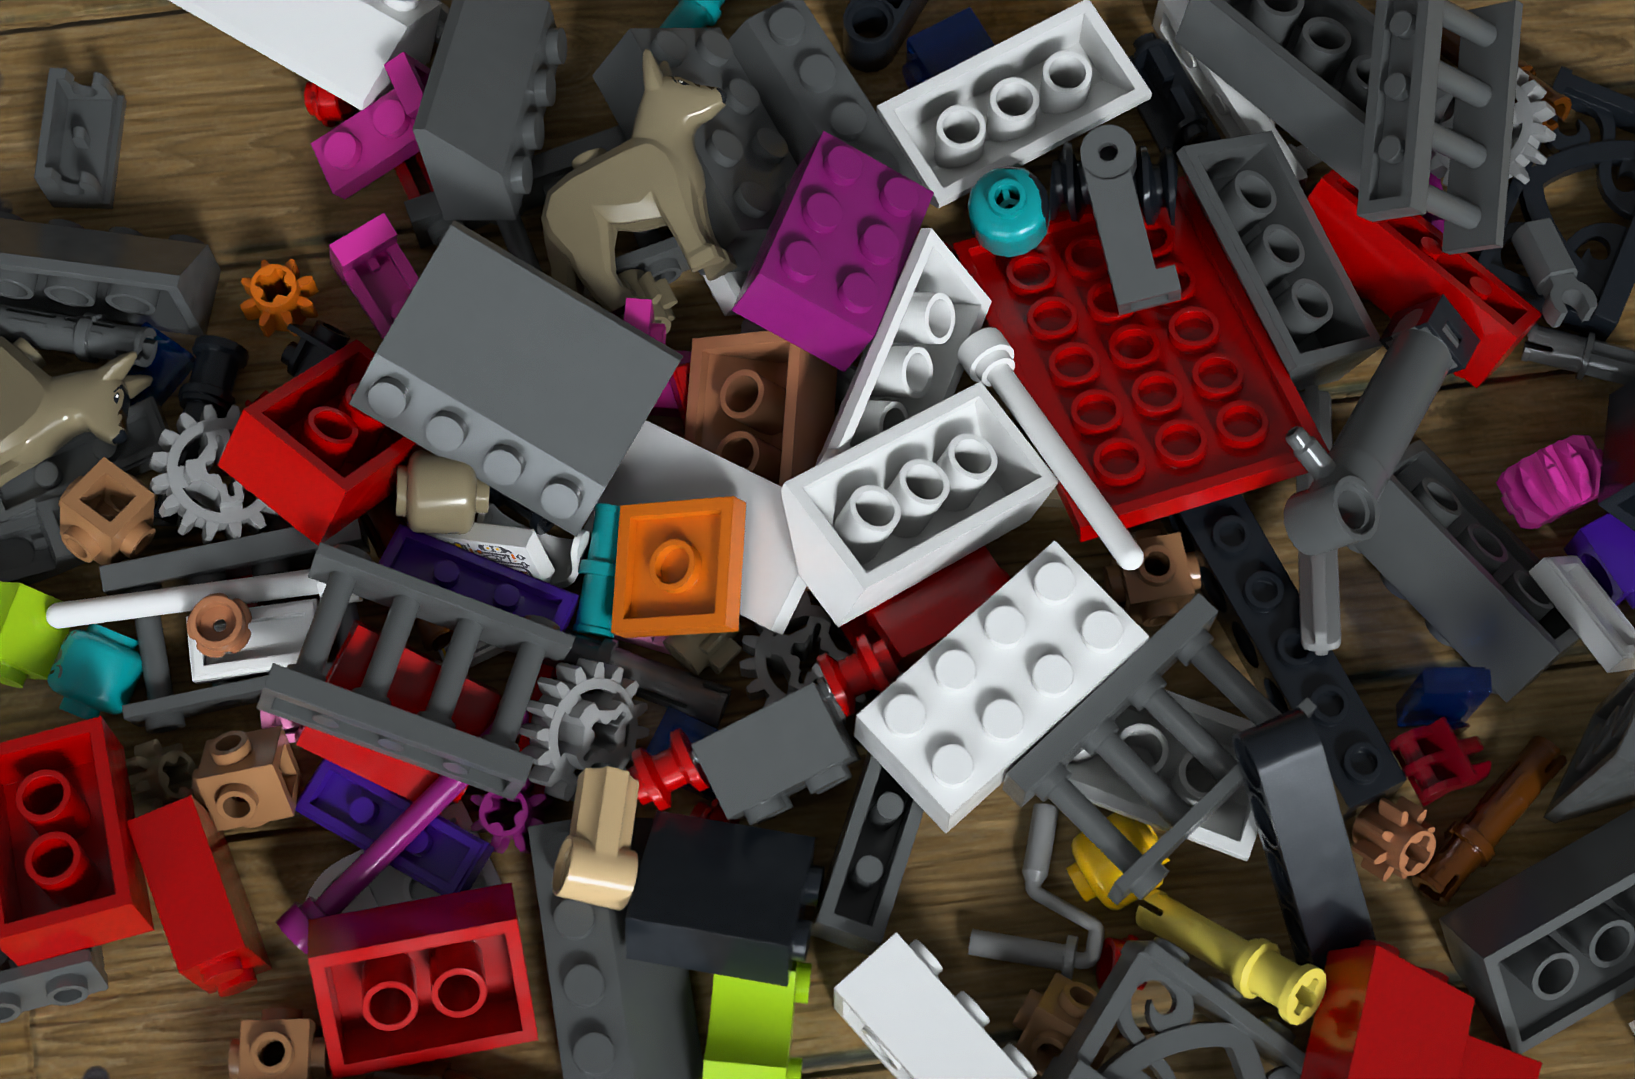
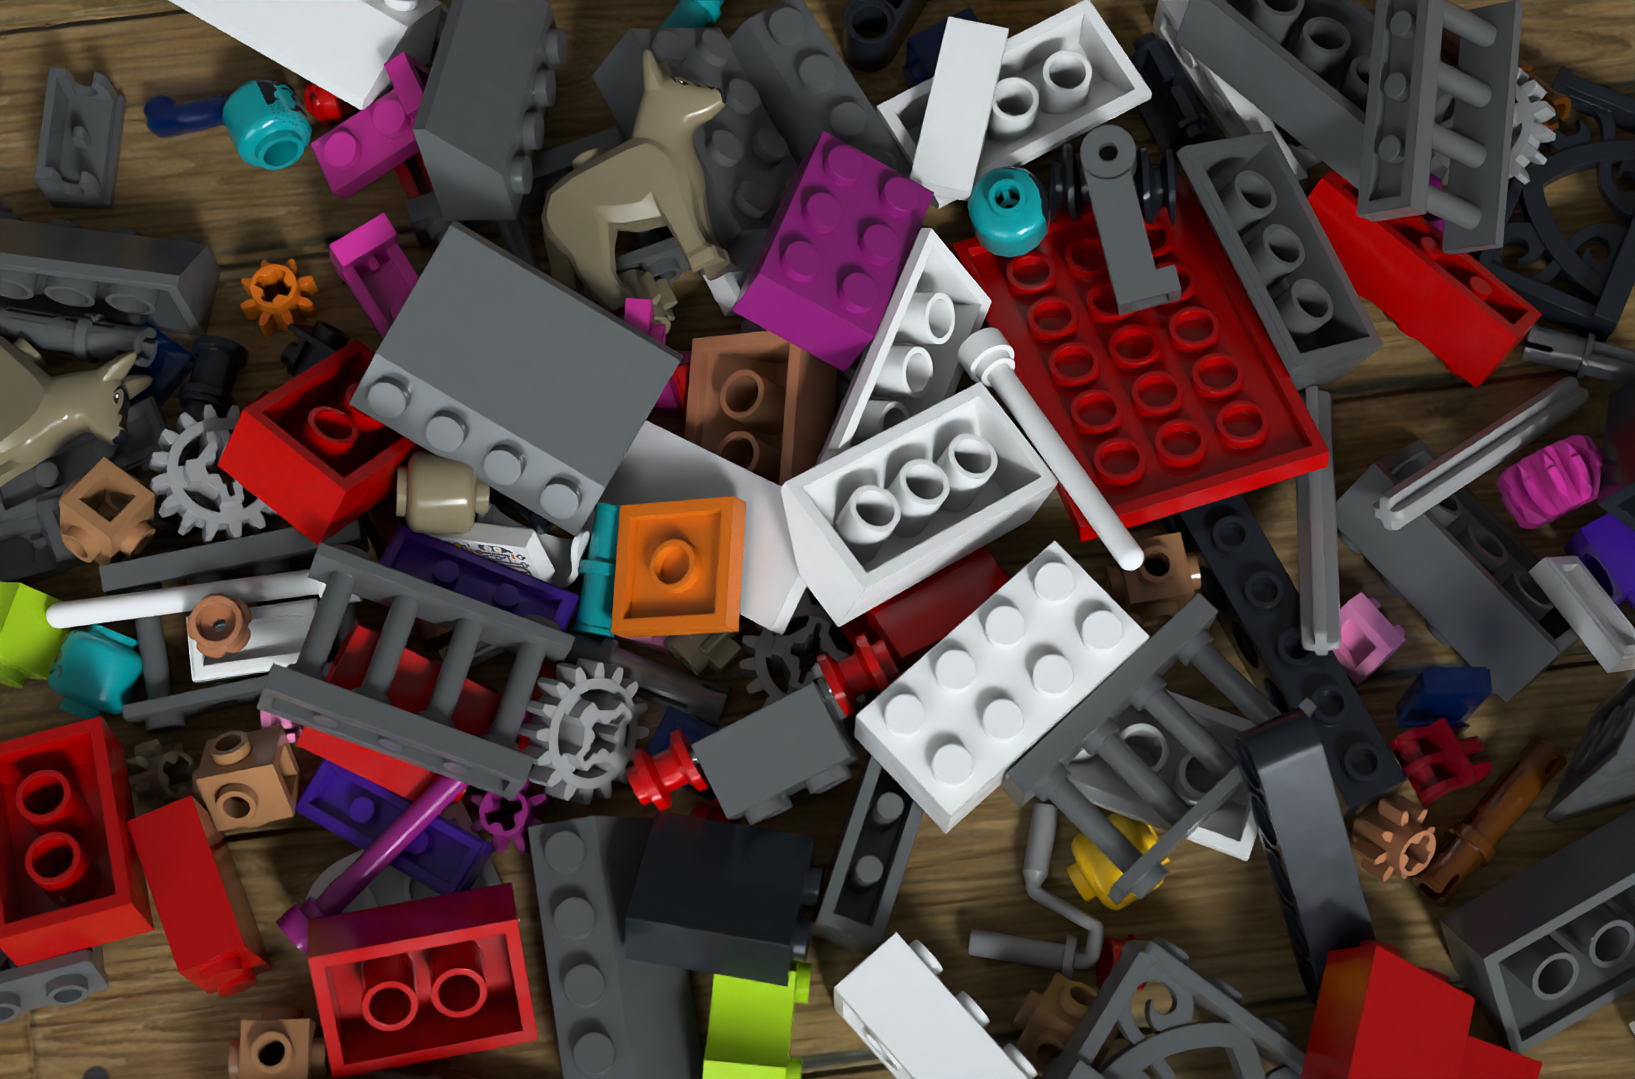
(171, 119): none -> clear blue arm
(267, 123): none -> teal head
(596, 855): tan piece -> none
(959, 107): none -> white tile
(1253, 965): light yellow pin -> none
(1341, 503): dark grey piece -> none
(1365, 638): none -> bright pink tile
(1479, 453): none -> light grey axle
(1552, 272): dark grey bar -> none

